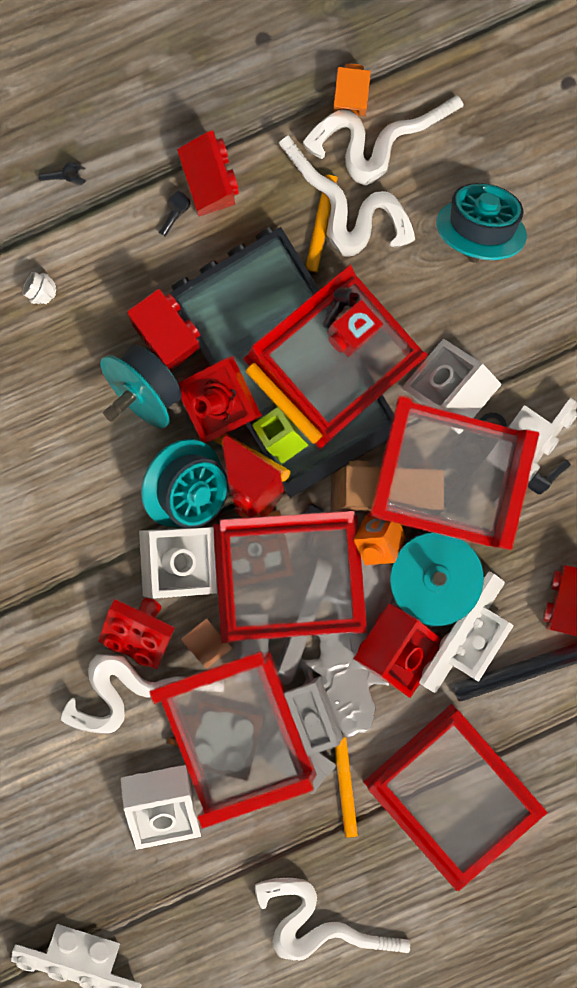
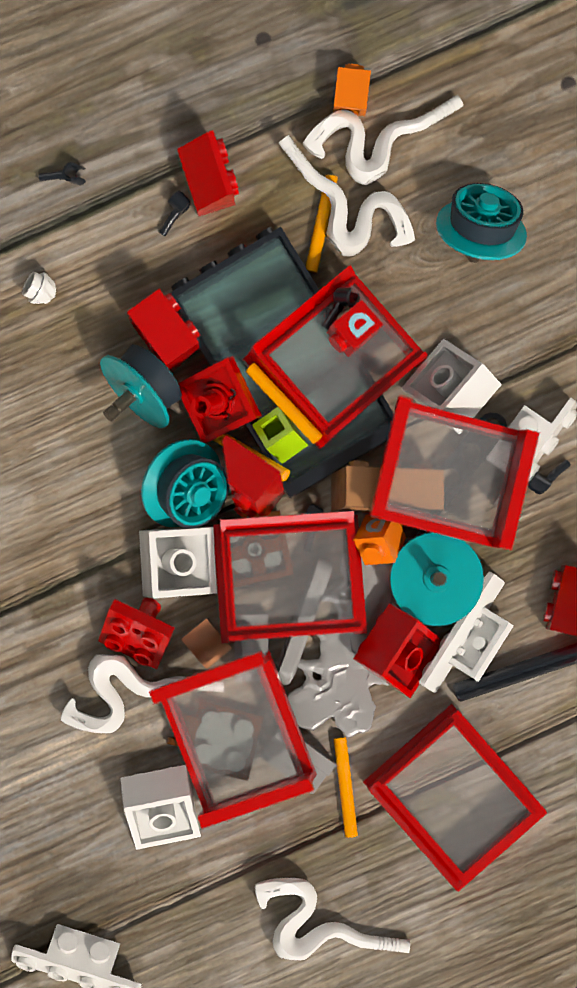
(314, 717): light grey panel -> none

